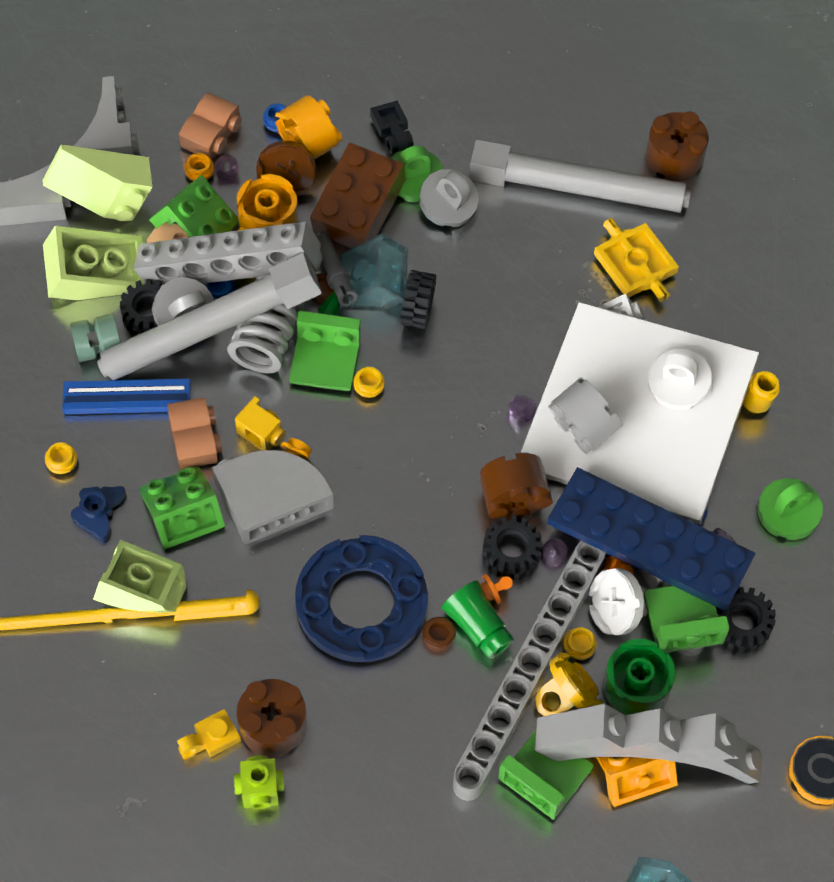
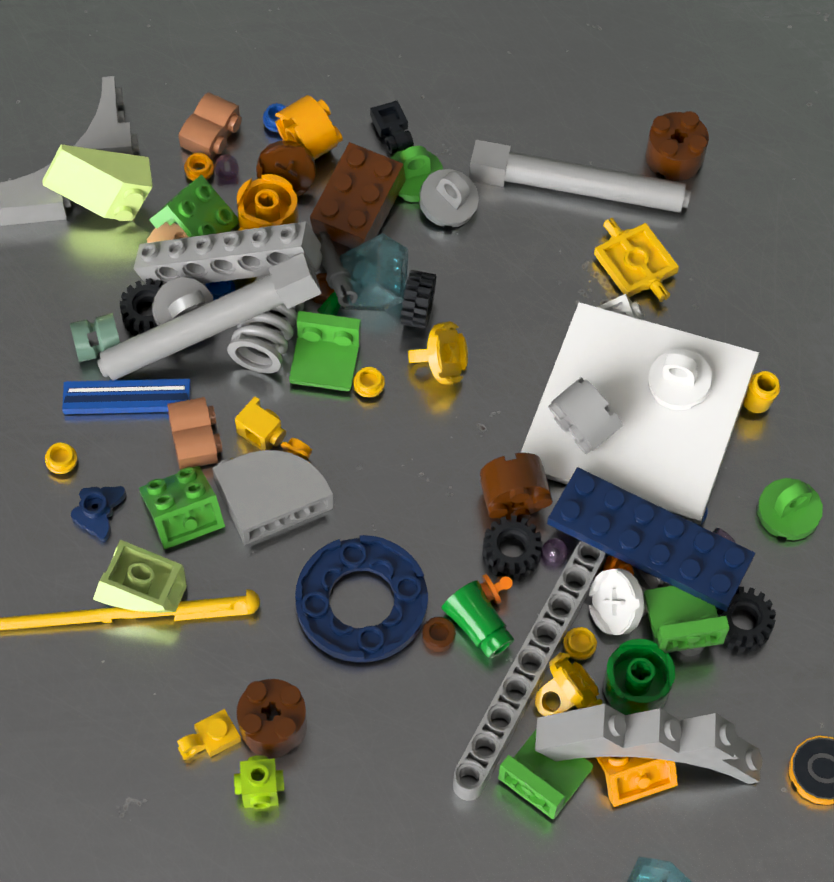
(89, 263): yellowish green slope -> none
(445, 353): none -> yellow tile
(528, 406): clear purple hinge -> none

